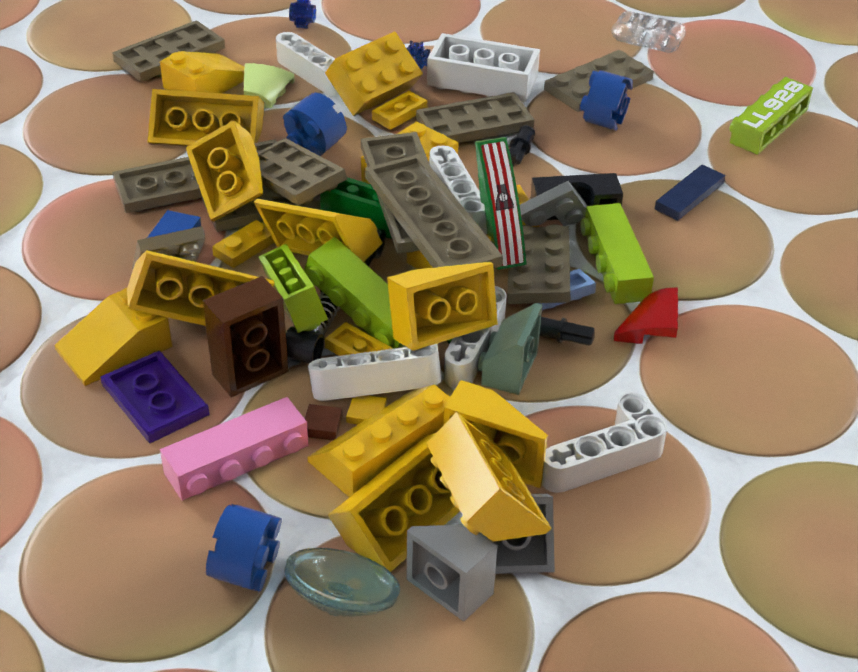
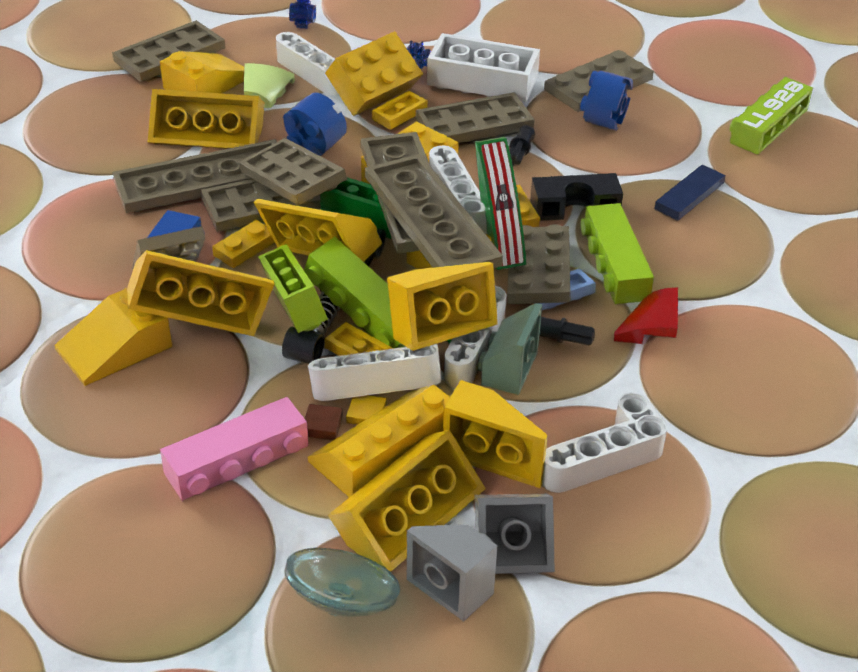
(154, 396): dark purple tile -> none
(226, 169): yellow slope -> none
(243, 547): blue brick -> none
(246, 335): reddish brown brick -> none
(484, 483): yellow slope -> none
(559, 201): light grey plate -> none
(638, 35): clear beam -> none

